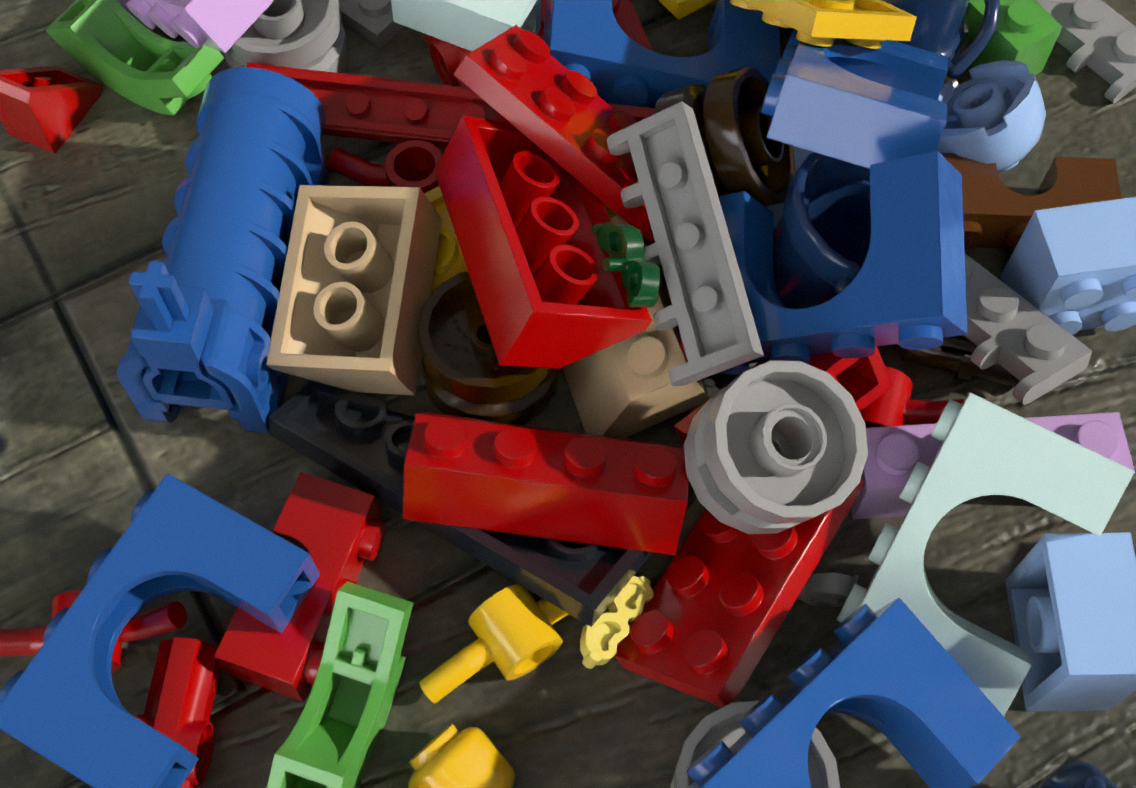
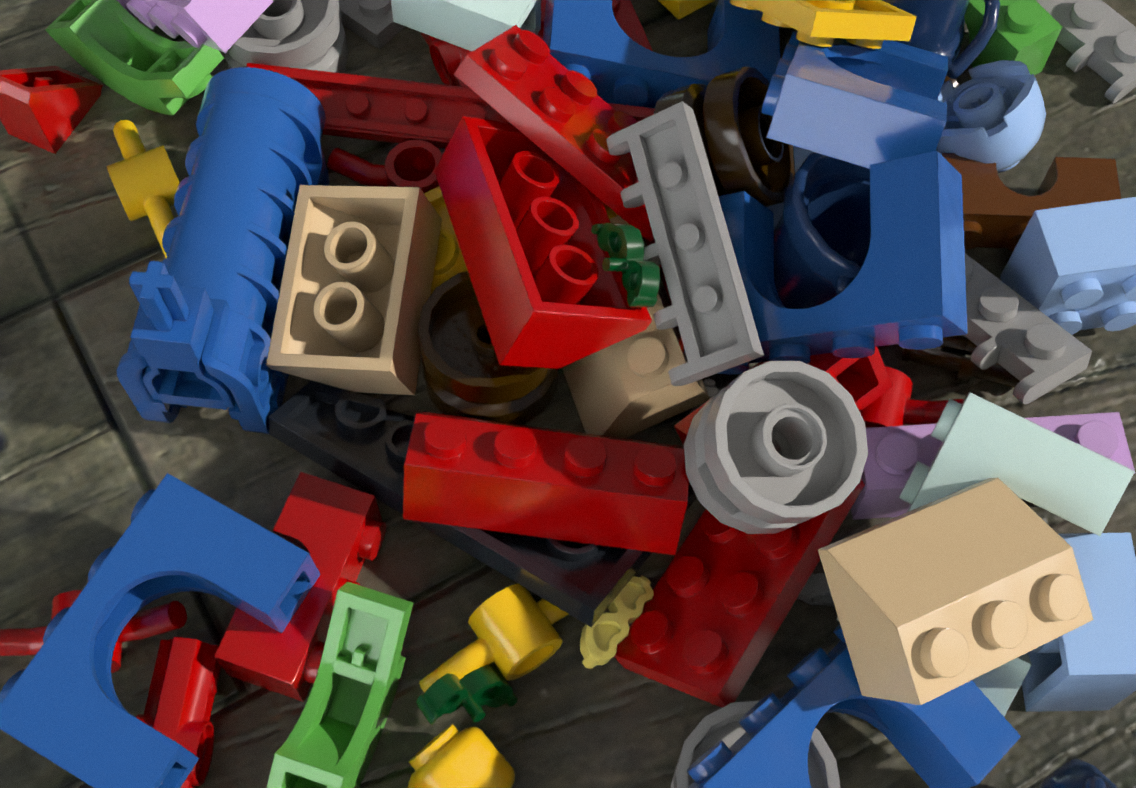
(143, 179): none -> yellow piece
(474, 690): none -> dark green piece
(951, 592): none -> tan slope

